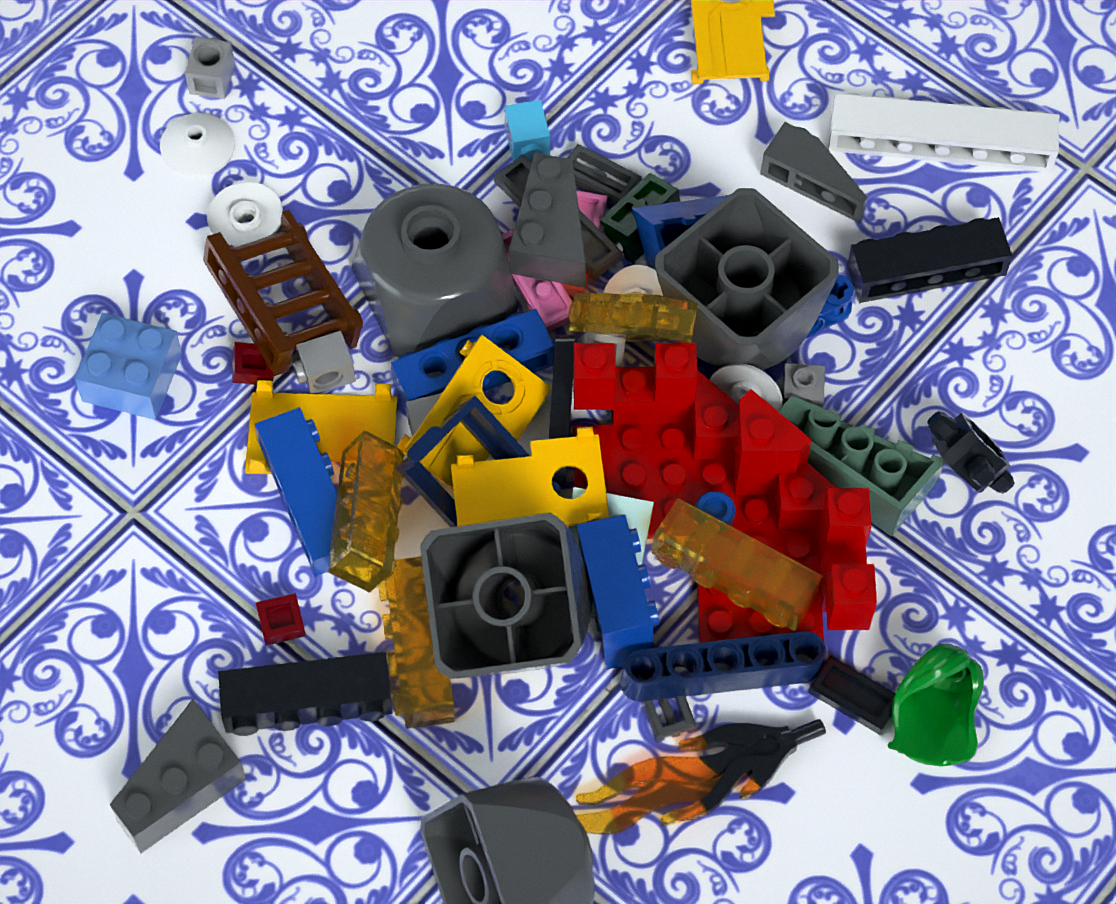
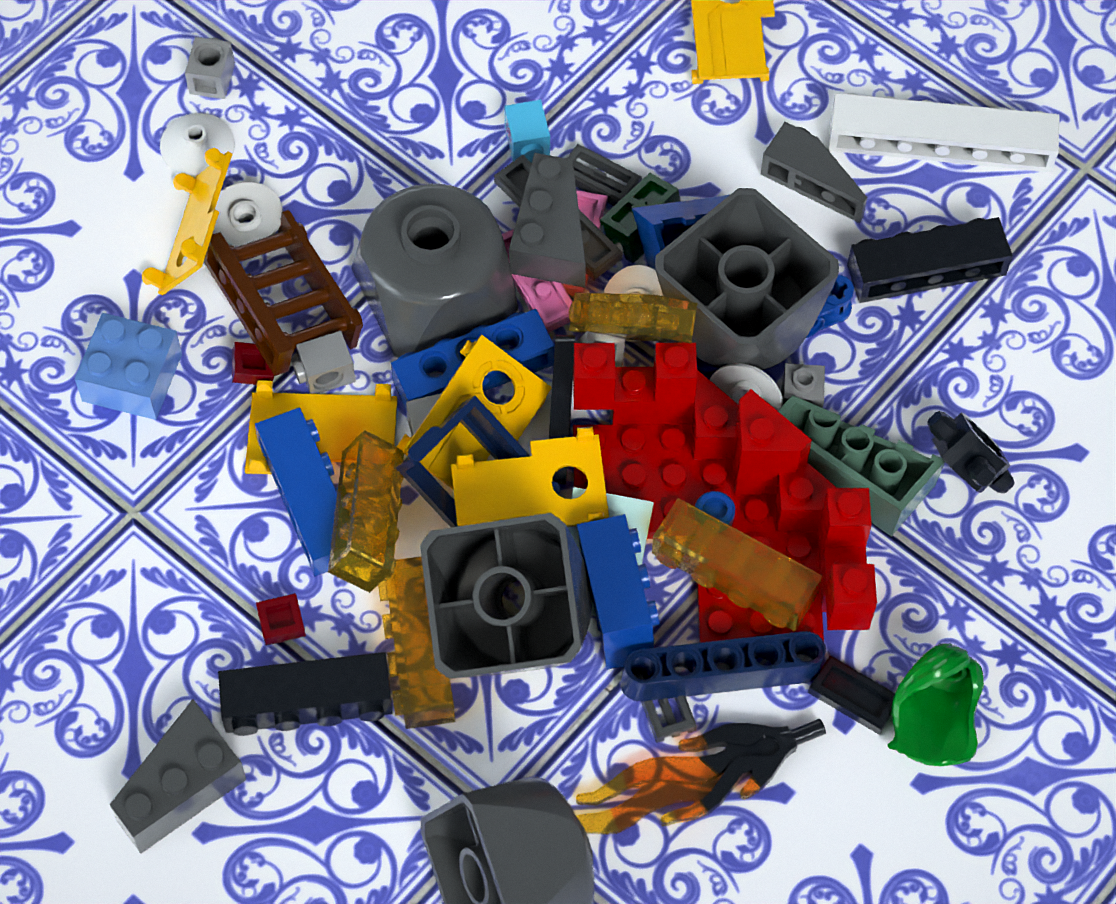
(196, 224): none -> yellow piece

